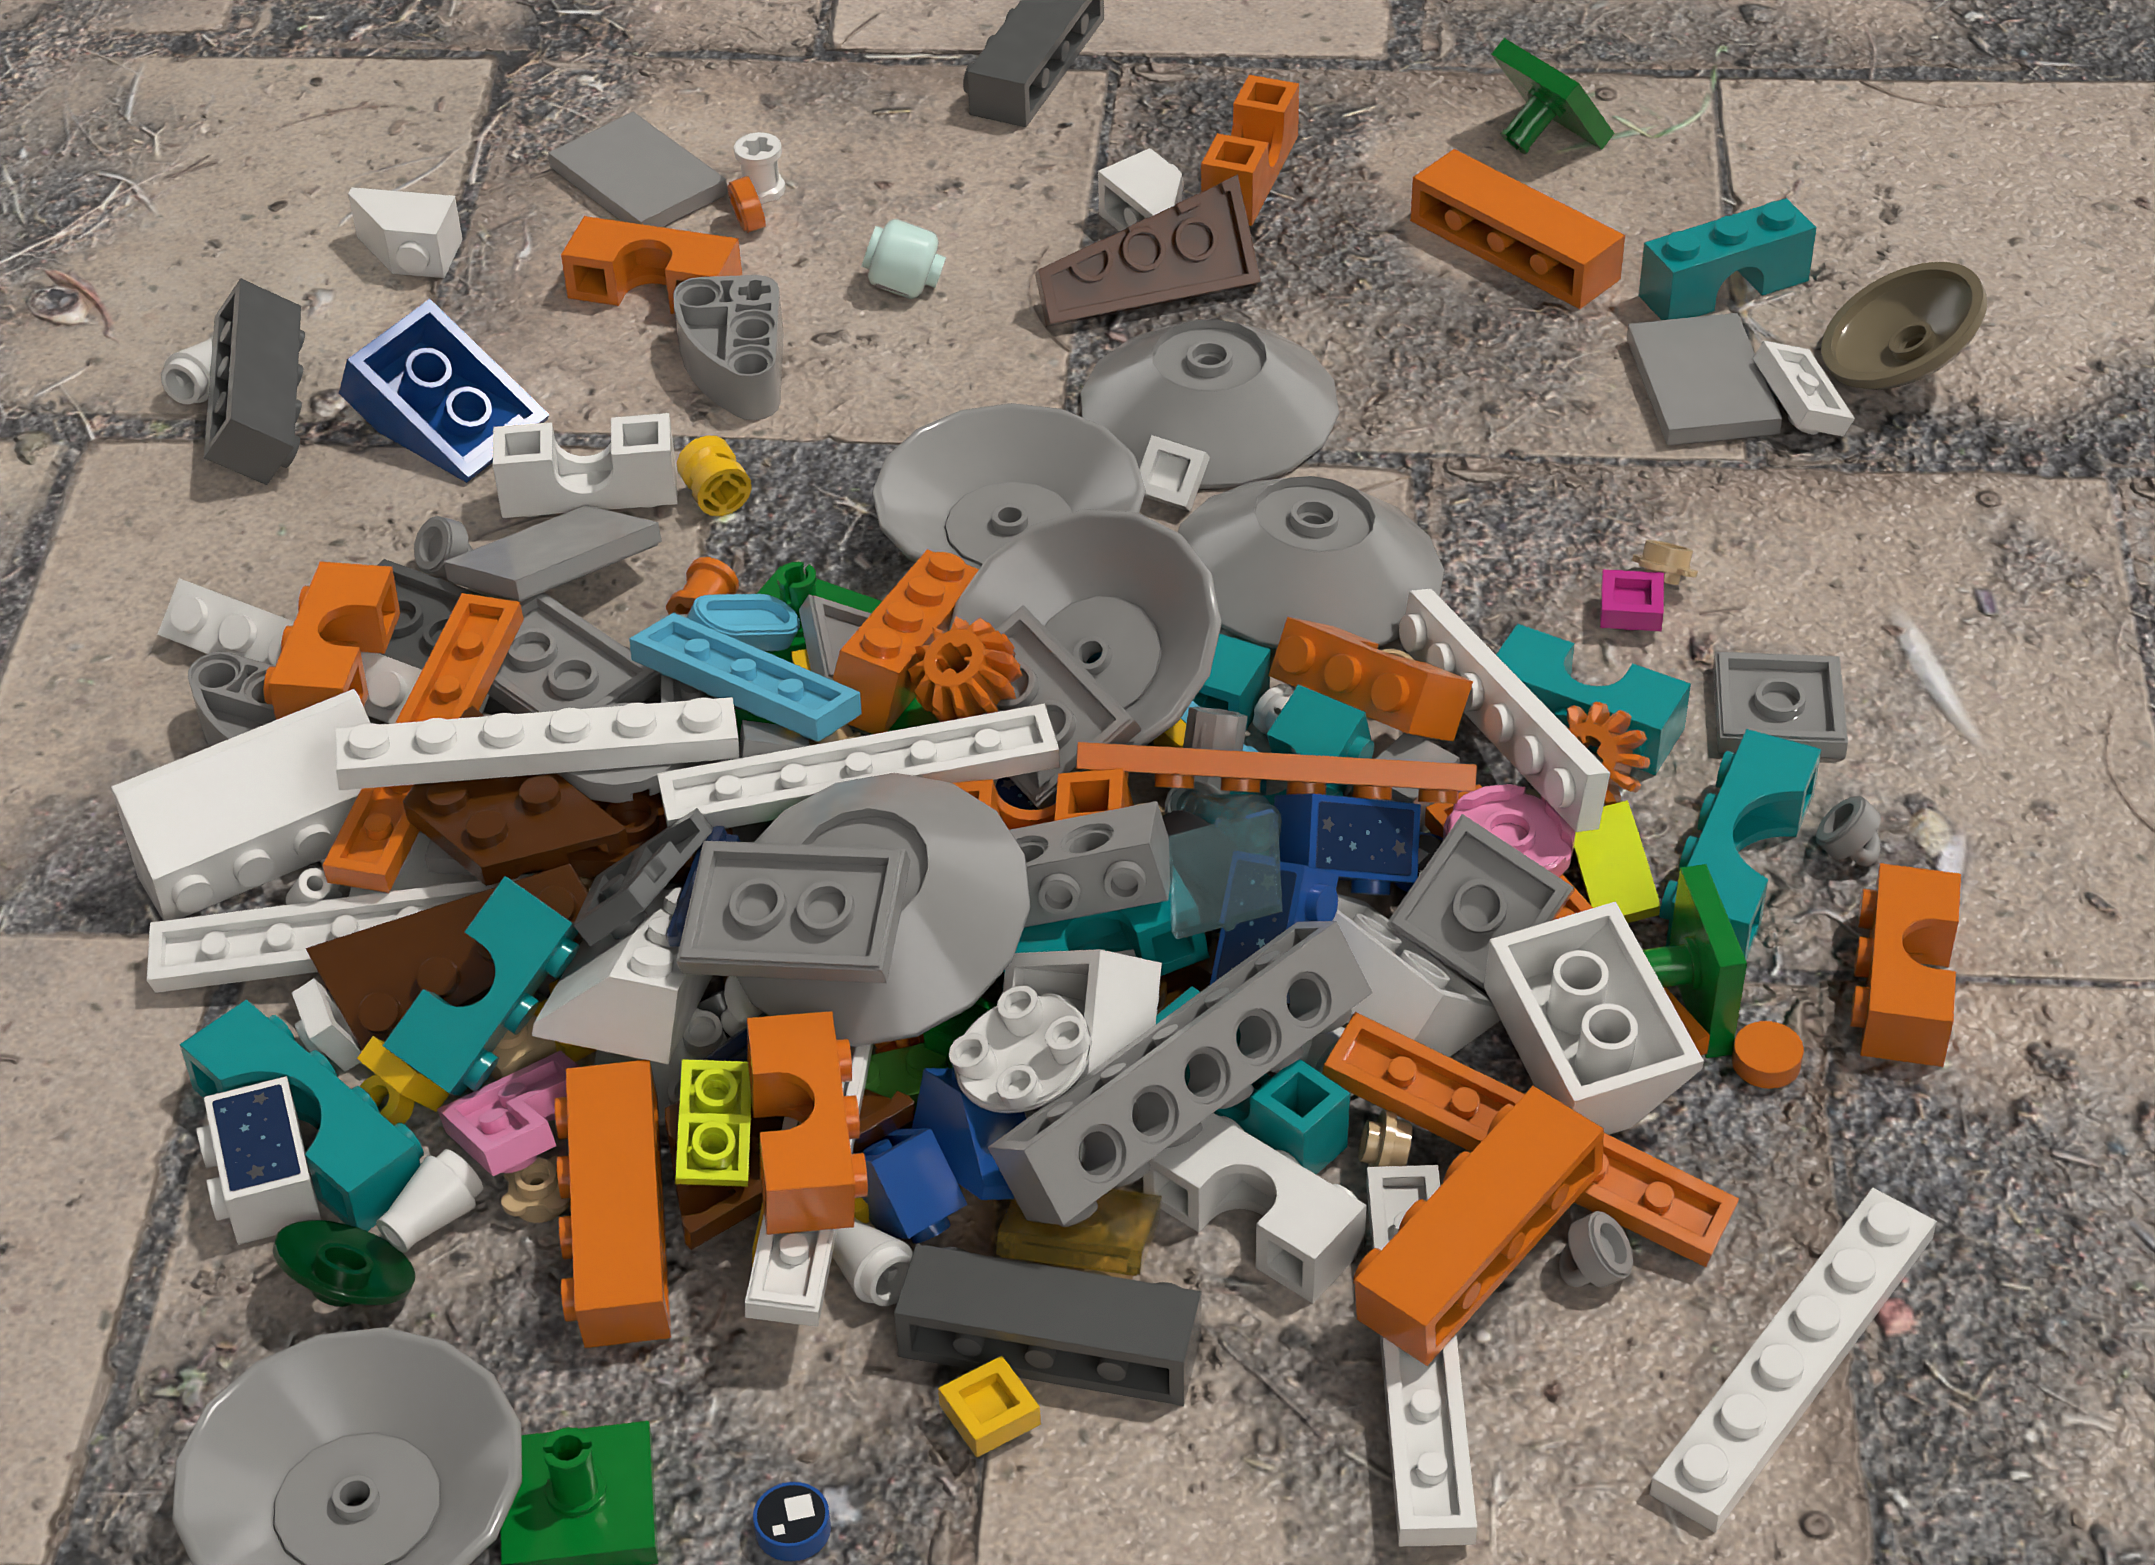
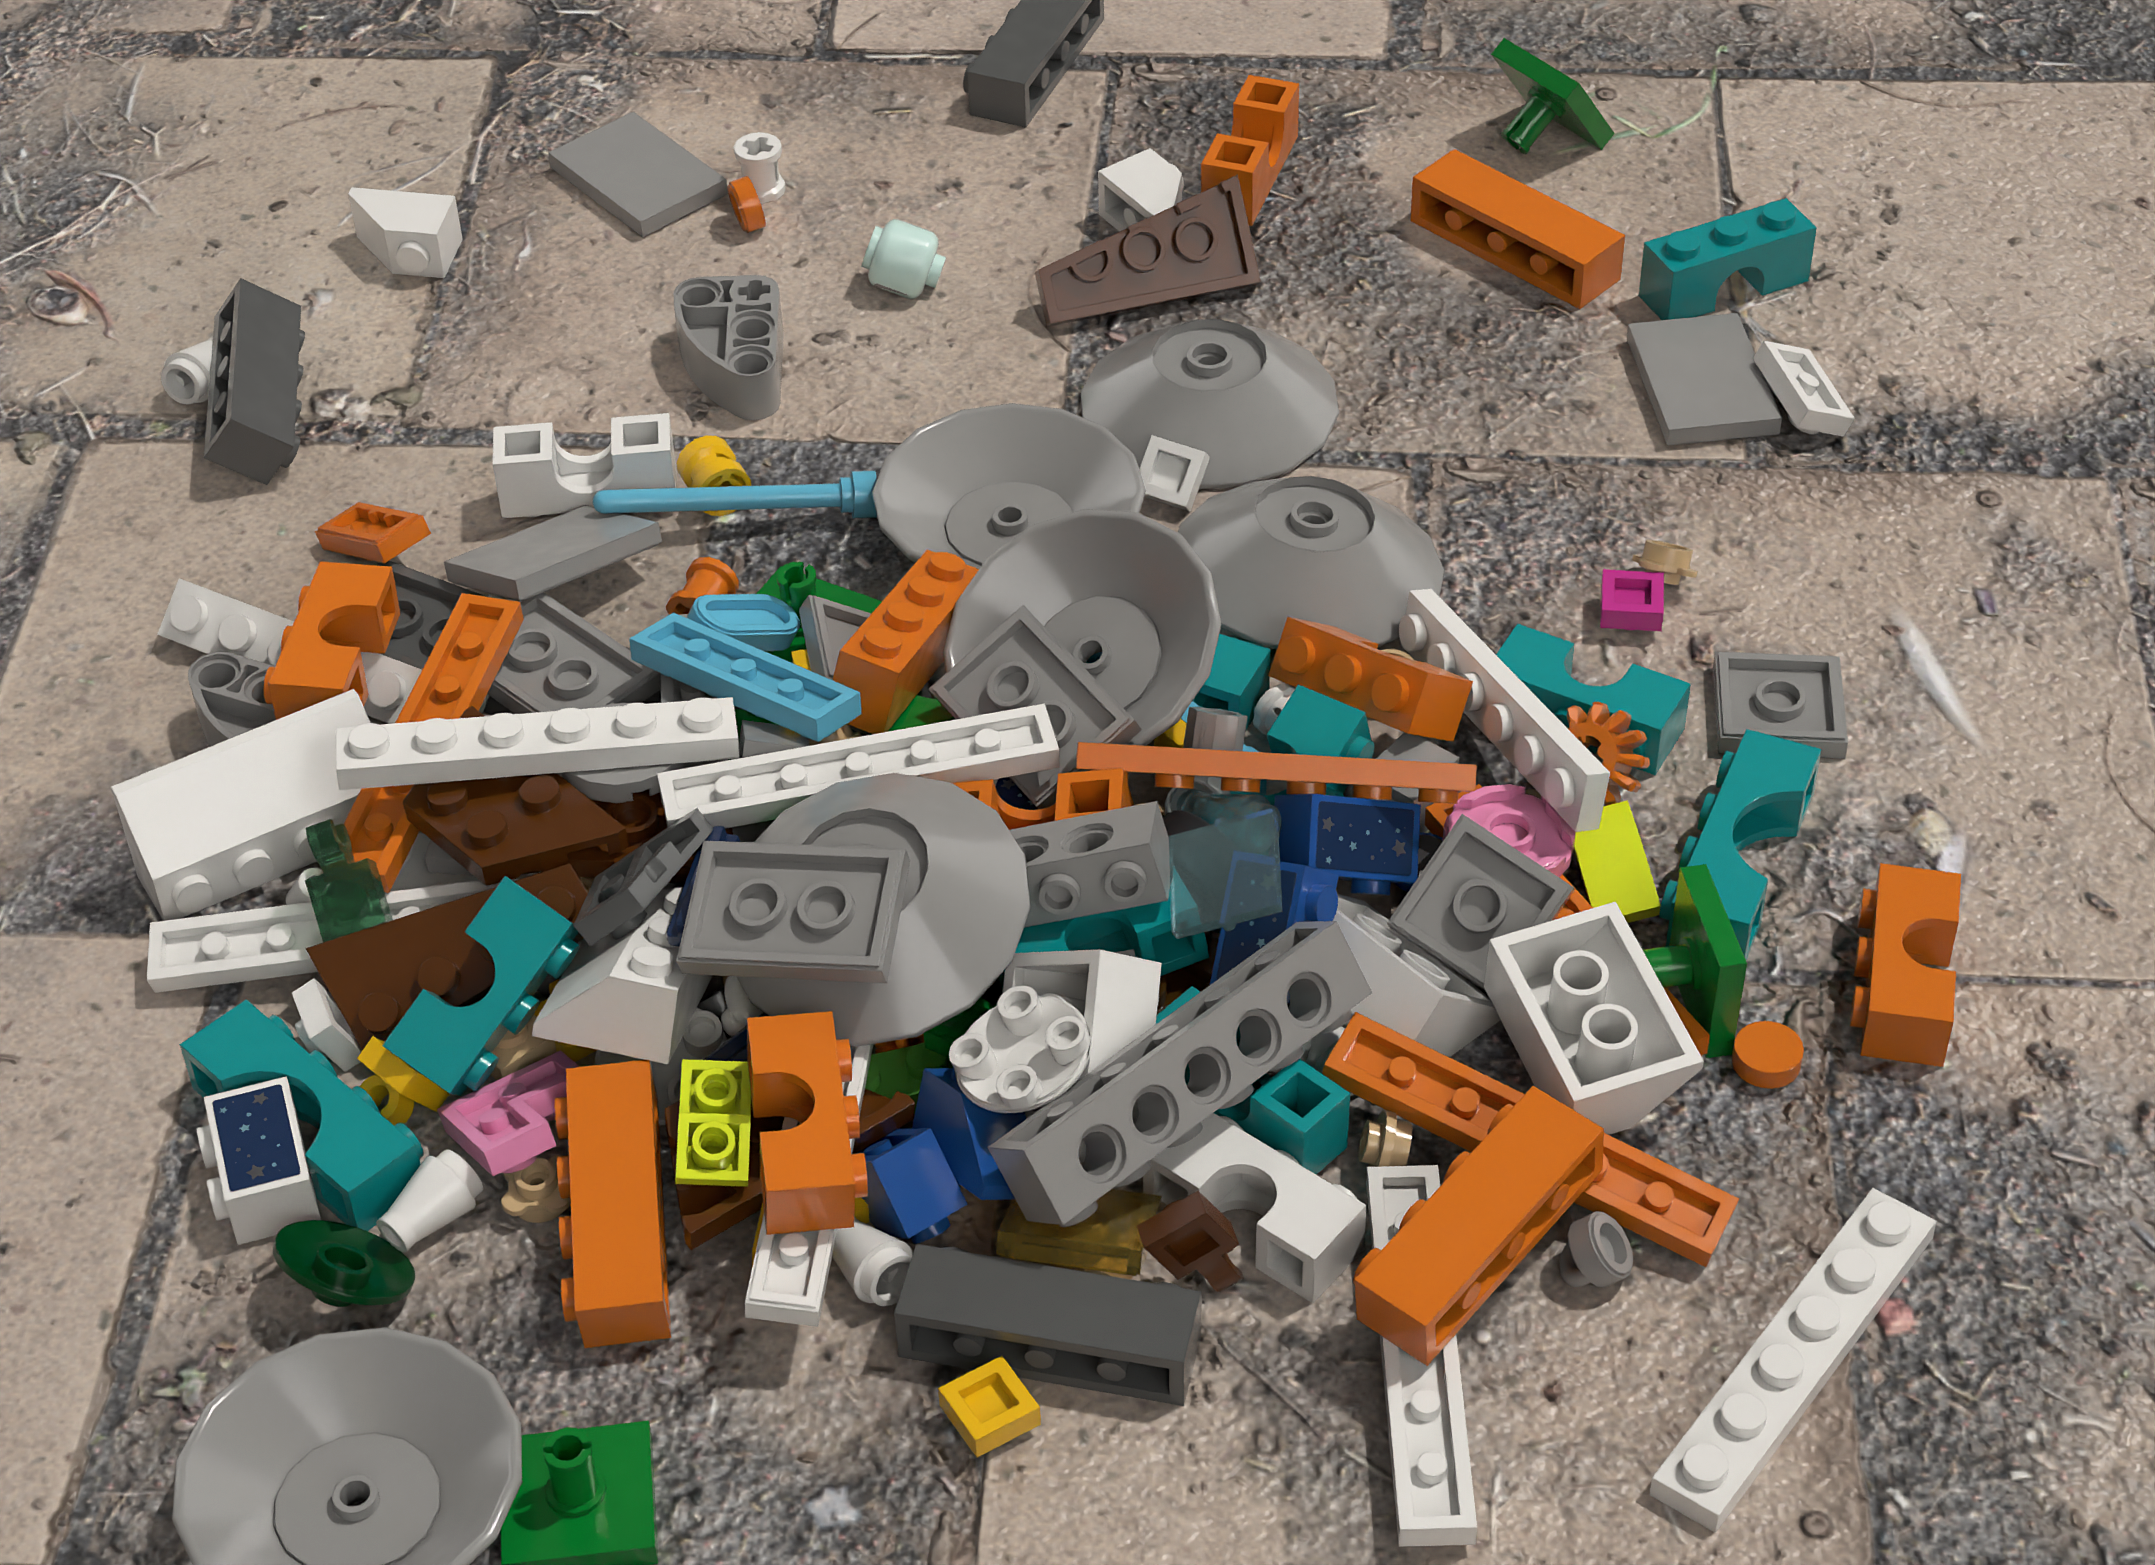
(348, 892): none -> clear green plate
(372, 532): none -> orange plate
(436, 392): blue slope -> none
(437, 542): light grey tile -> none
(616, 256): orange arch -> none
(792, 1521): tile -> none
(850, 494): none -> medium azure piece
(965, 671): orange gear -> none
(1193, 1237): none -> reddish brown plate
(1848, 829): light grey tile -> none
(1904, 326): dark tan dish -> none

